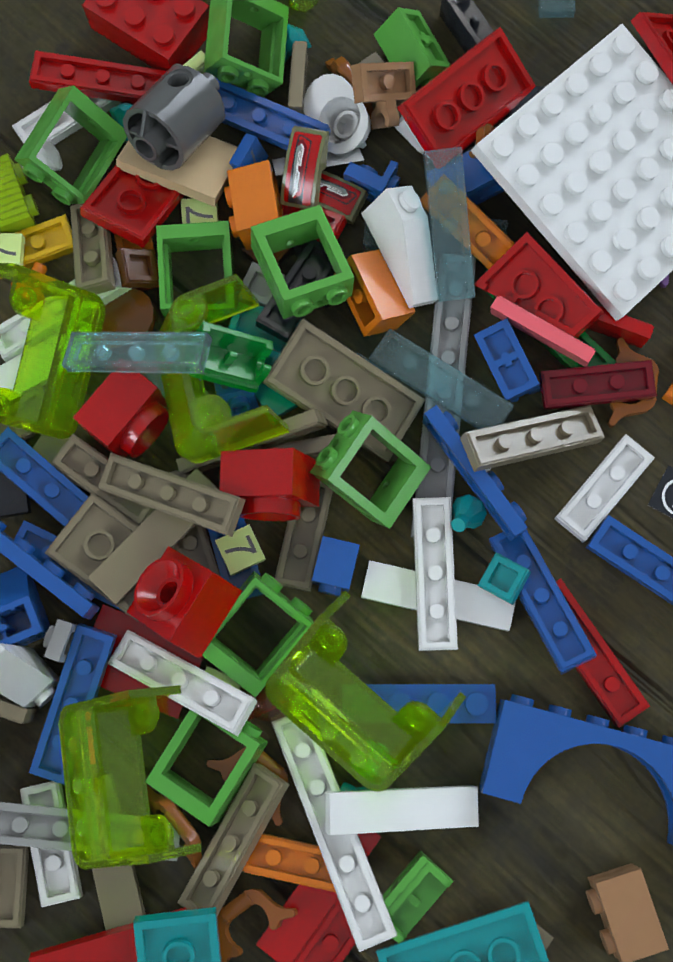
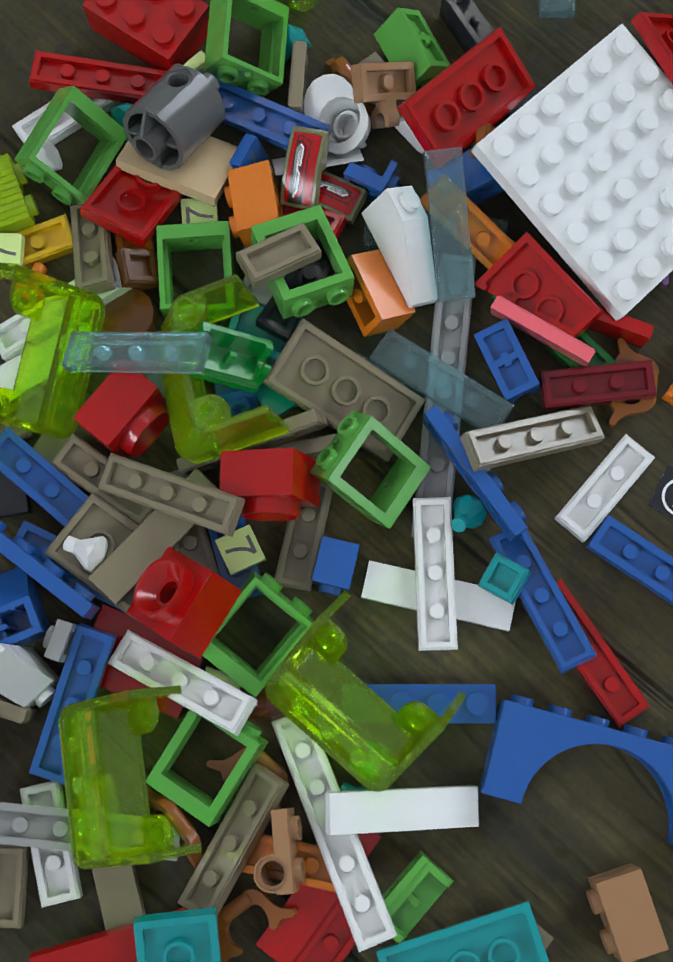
(88, 551): none -> white rock
(278, 255): none -> dark tan tile
(285, 831): none -> medium nougat plate

